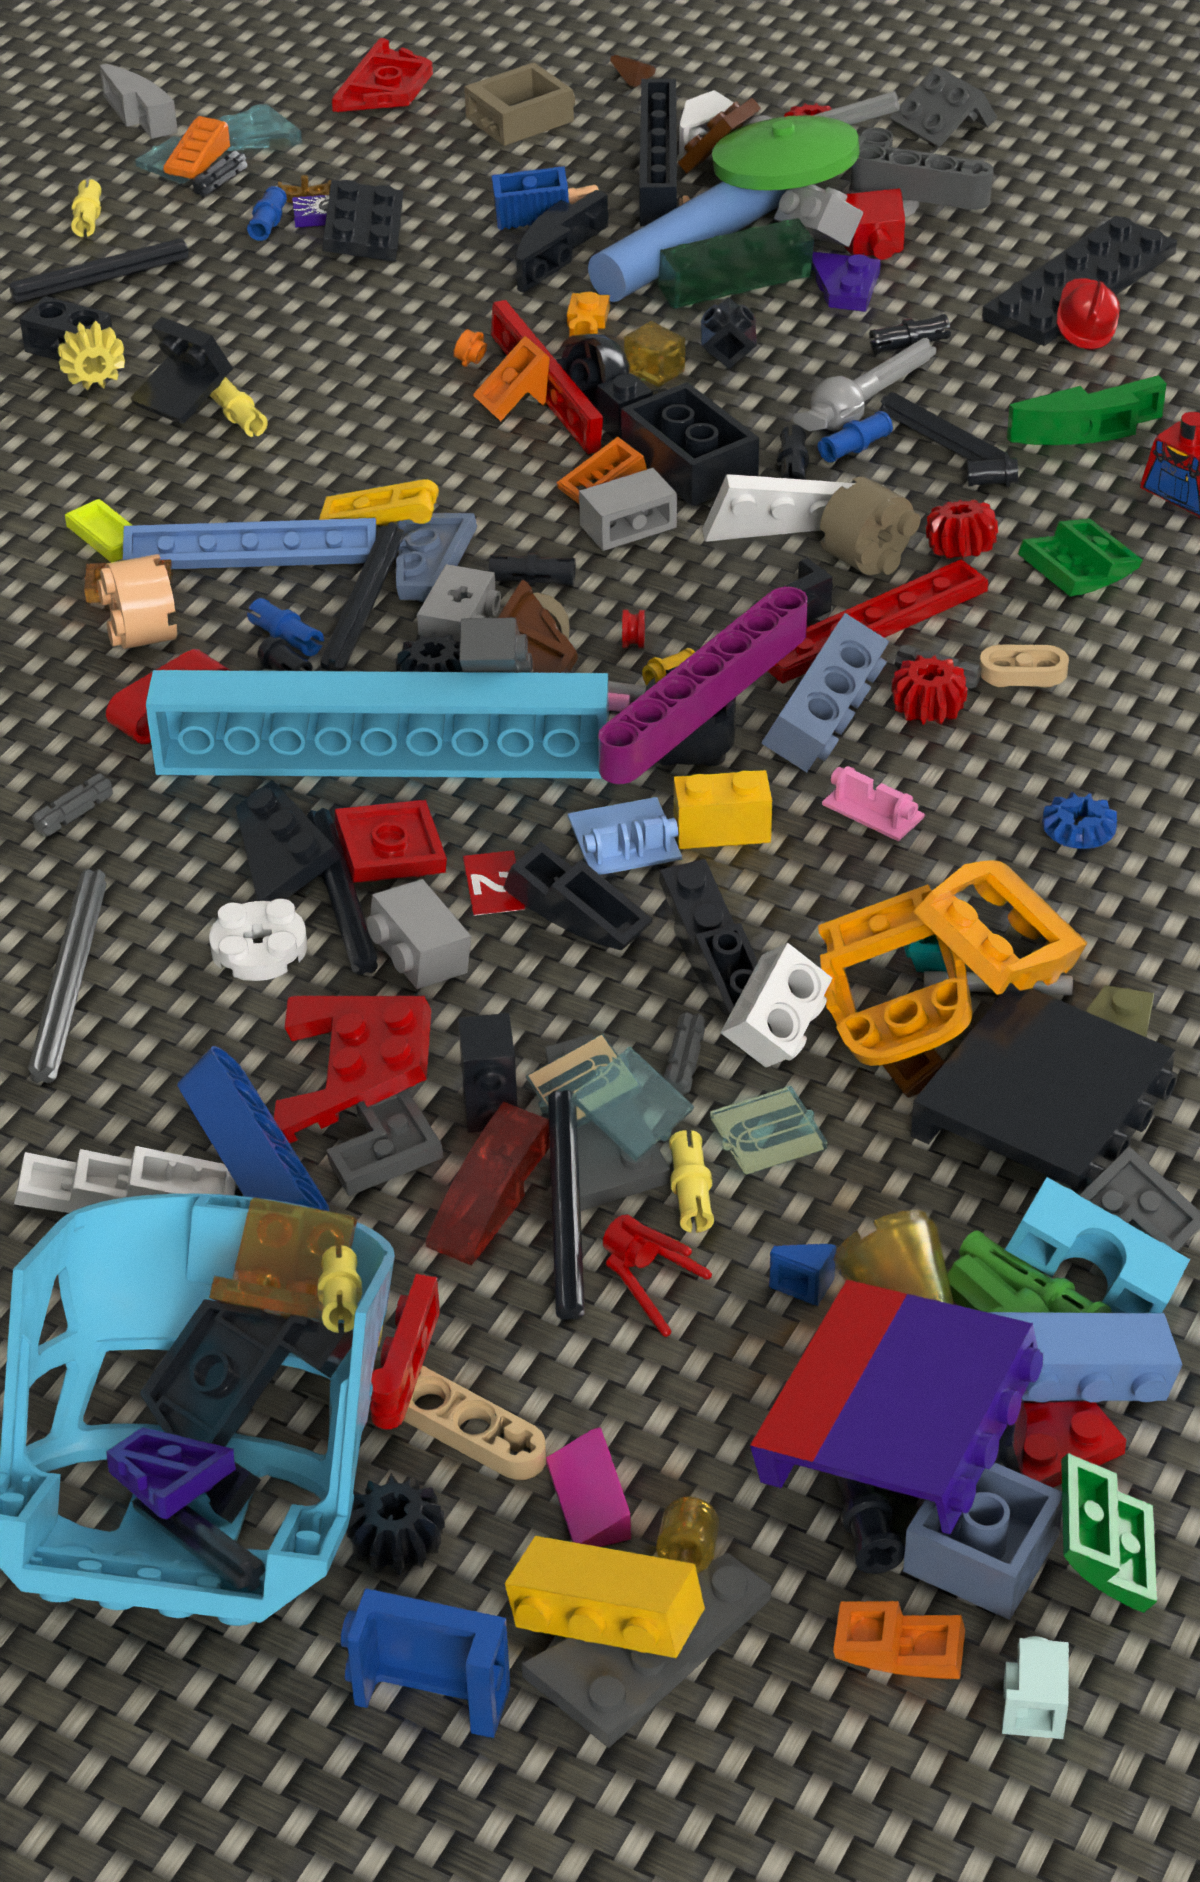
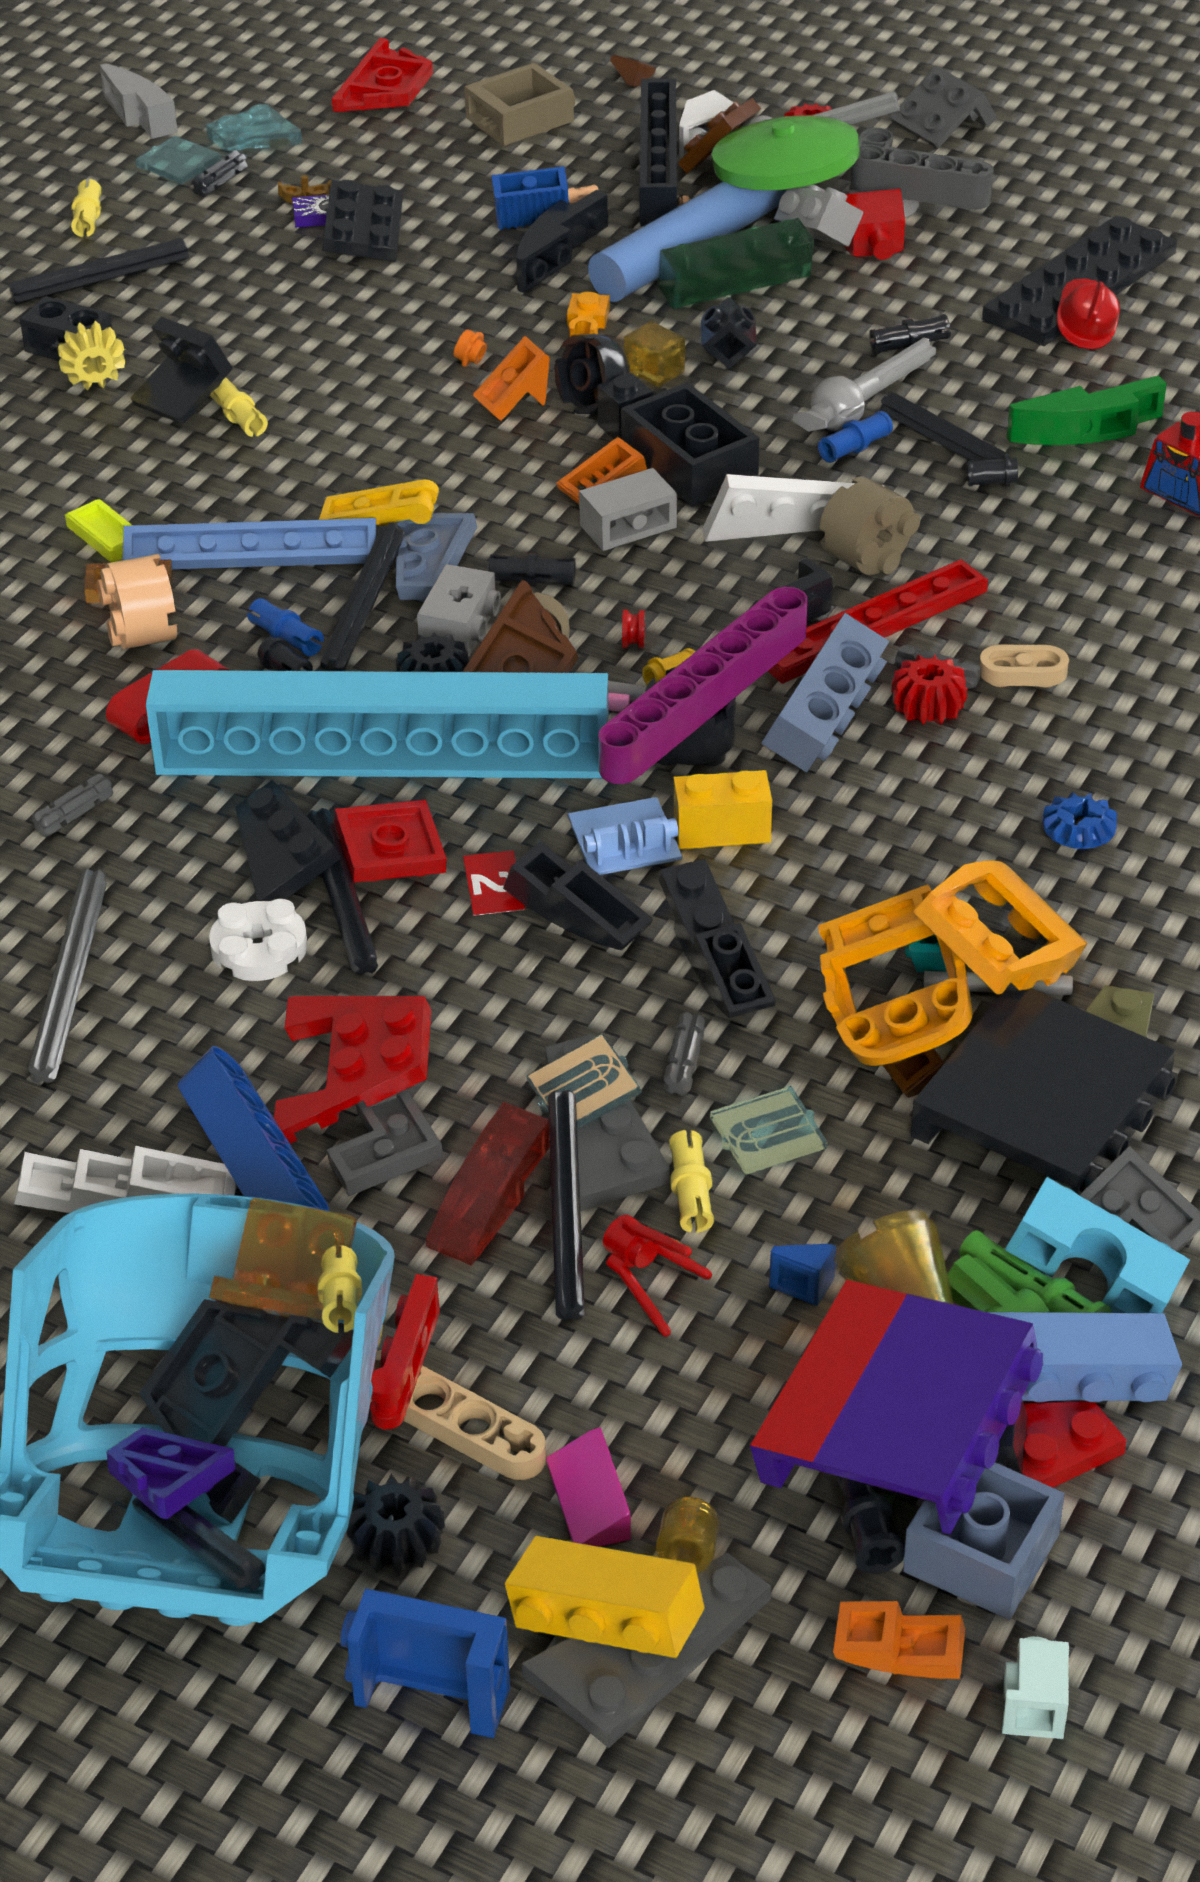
(201, 144): orange slope -> none
(267, 213): blue pin -> none
(419, 934): light grey brick -> none
(486, 1067): black brick -> none
(494, 646): dark grey brick -> none
(562, 393): red tile -> none
(632, 1103): clear light blue piece -> none
(771, 1001): white brick -> none
(793, 455): black pin -> none
(846, 279): dark purple wing -> none
(878, 809): bright pink hinge -> none
(961, 529): red gear -> none
(1080, 557): green slope -> none
(1108, 1534): green slope -> none

